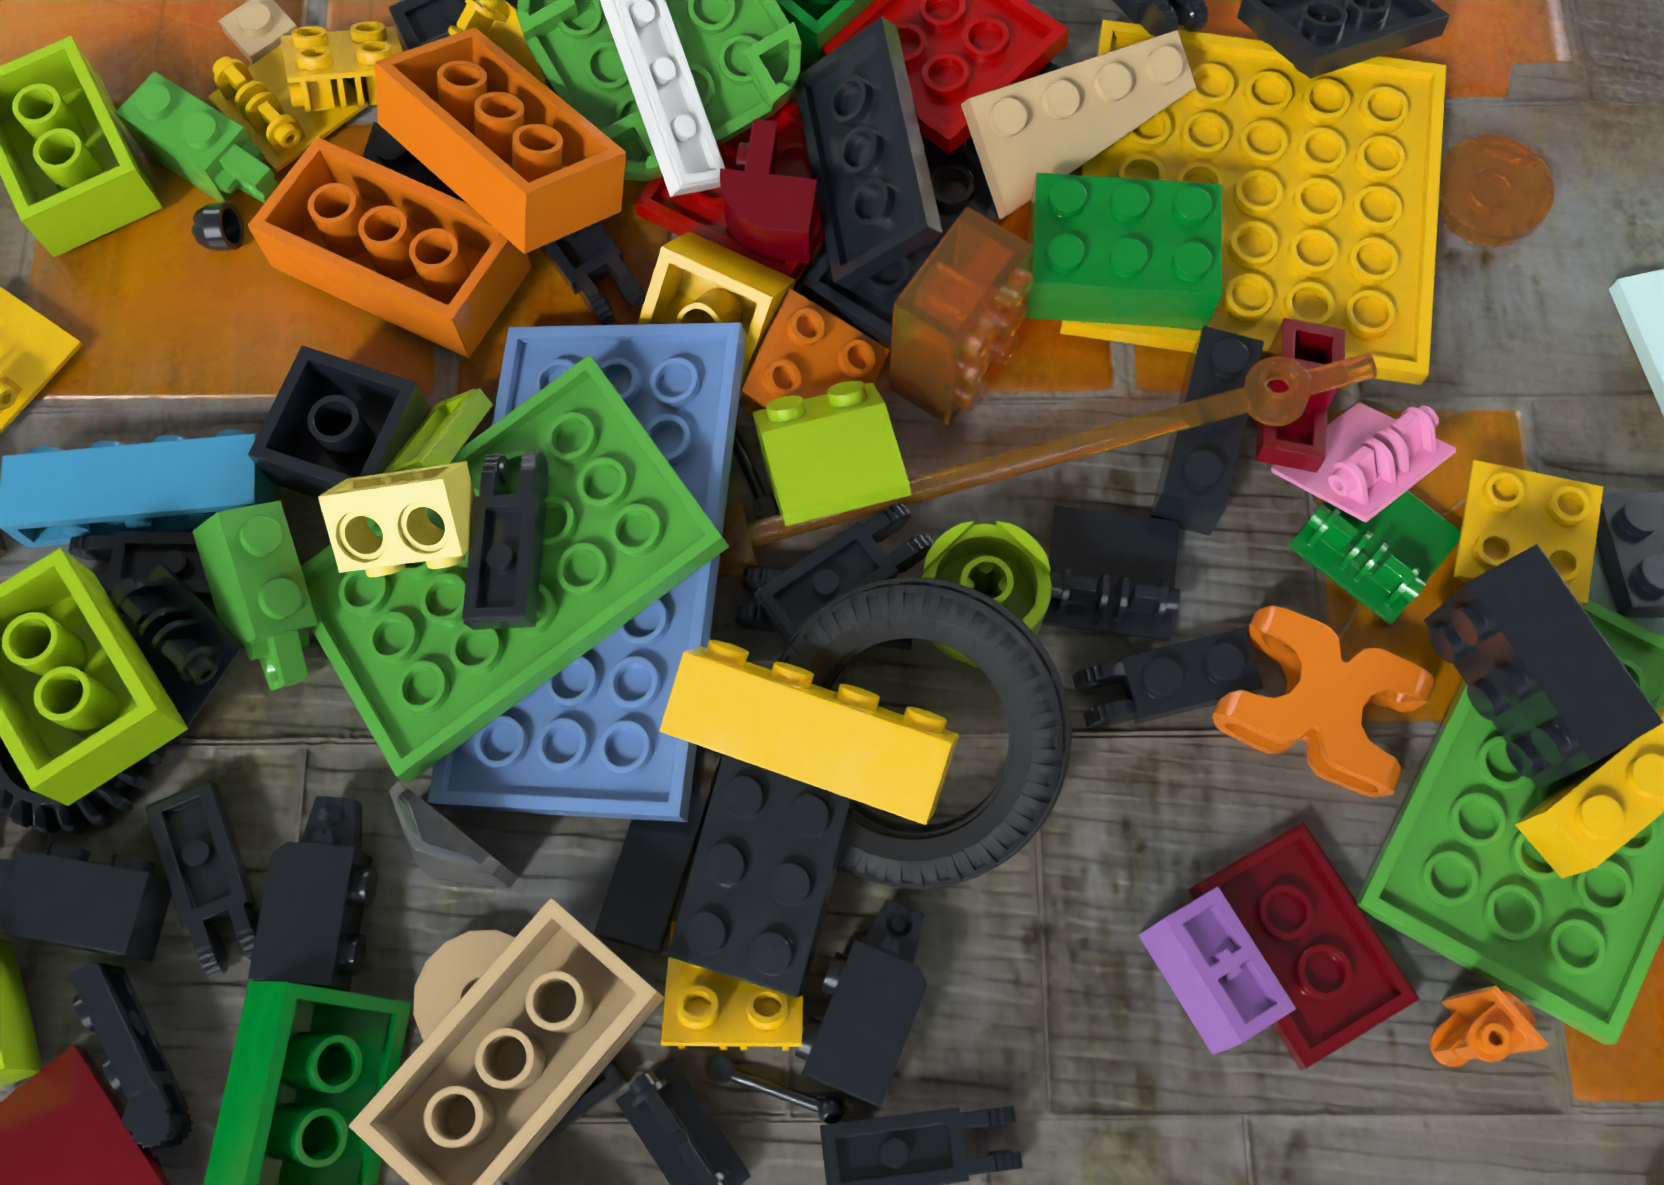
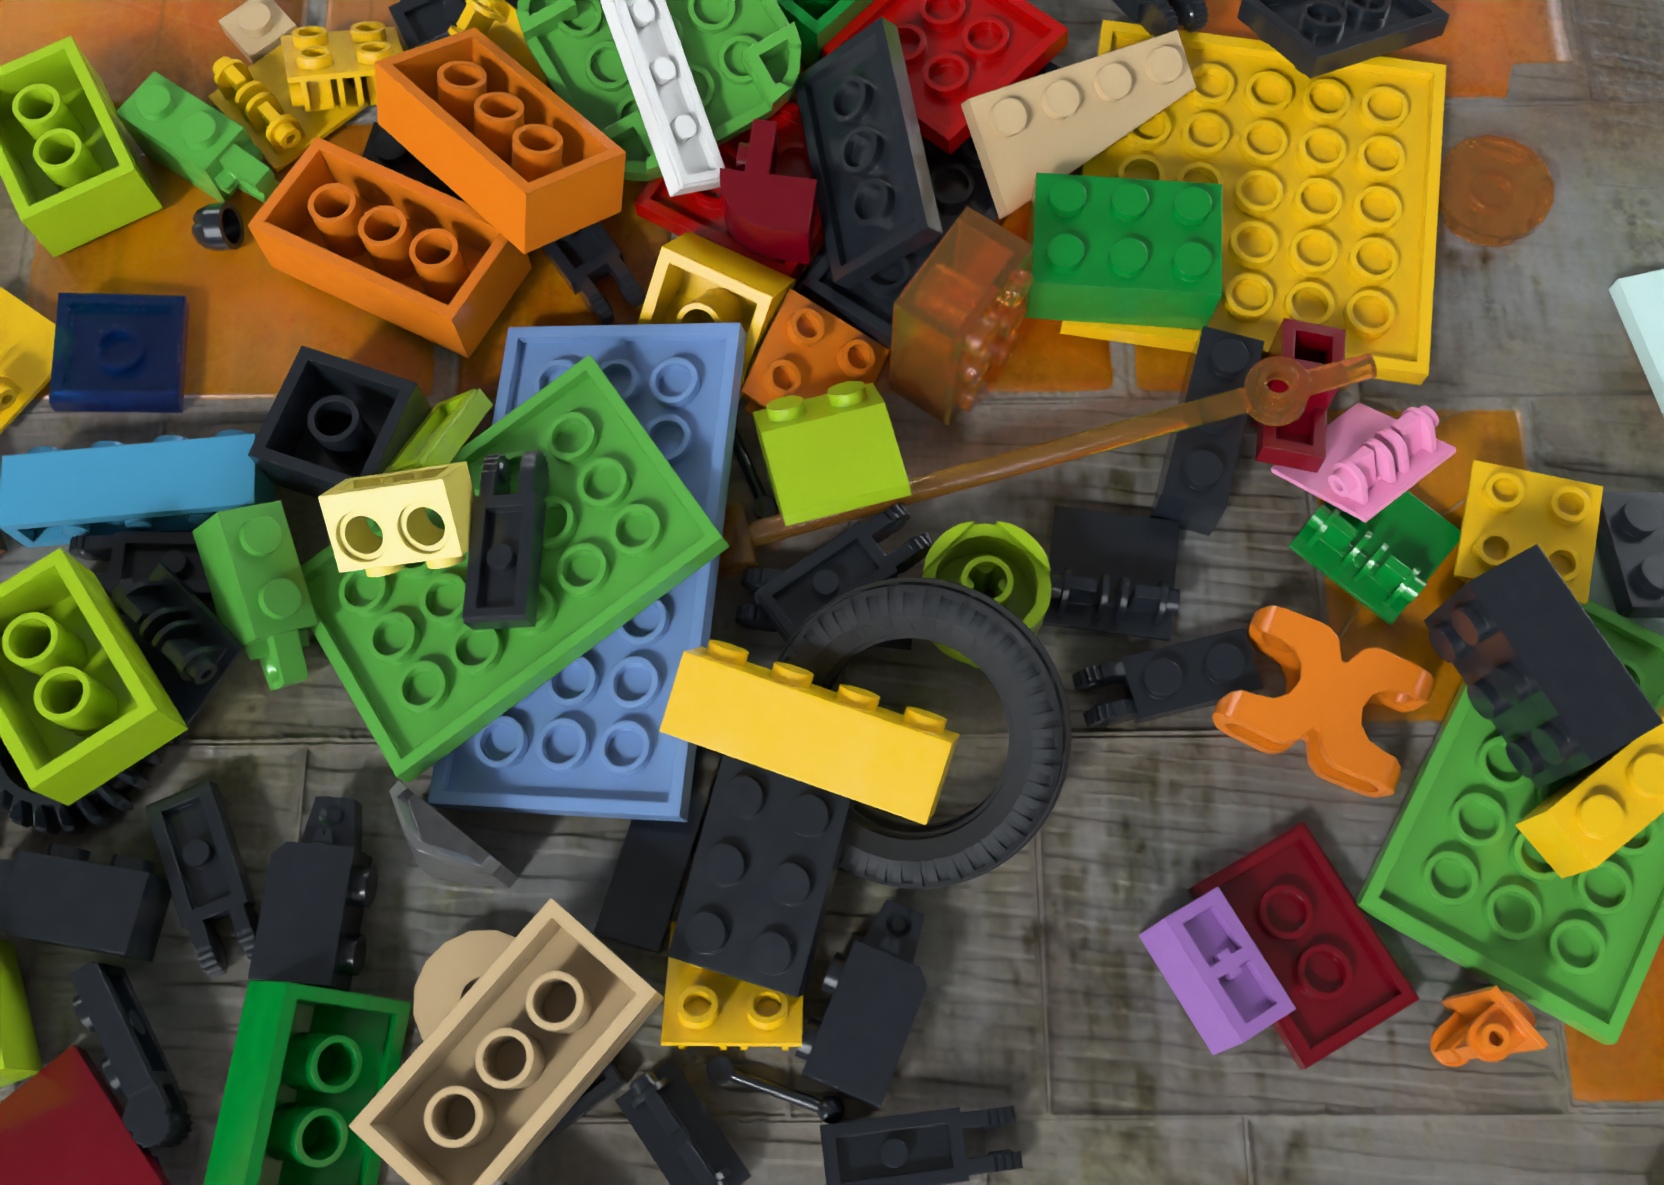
(119, 353): none -> clear blue tile

